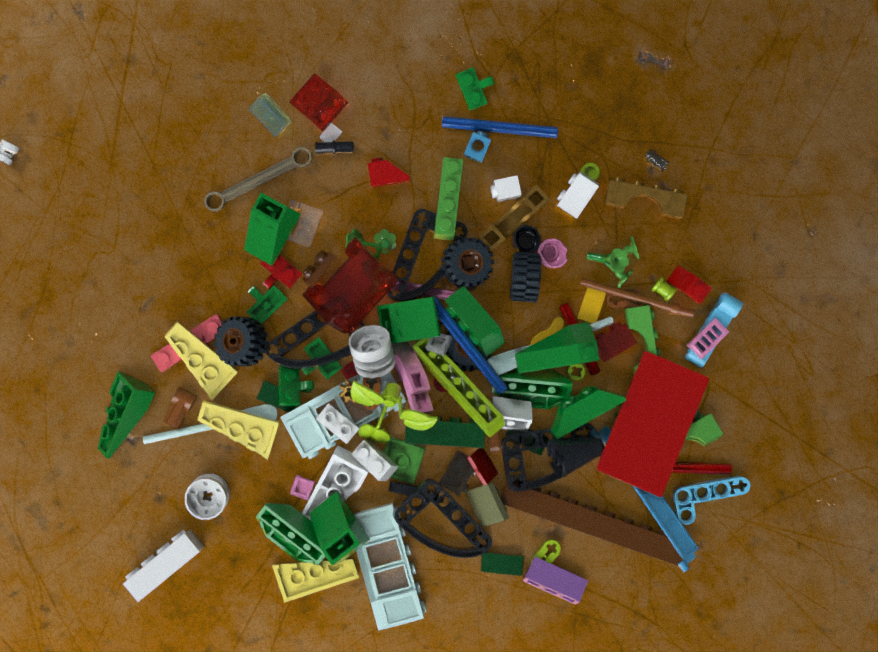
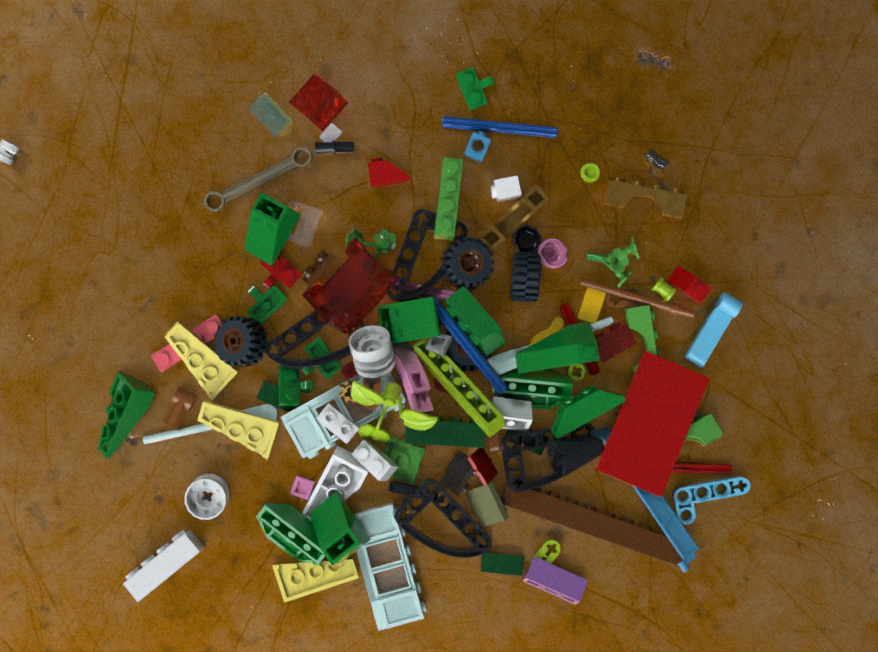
(578, 194): white brick -> none
(692, 344): bright pink slope -> none

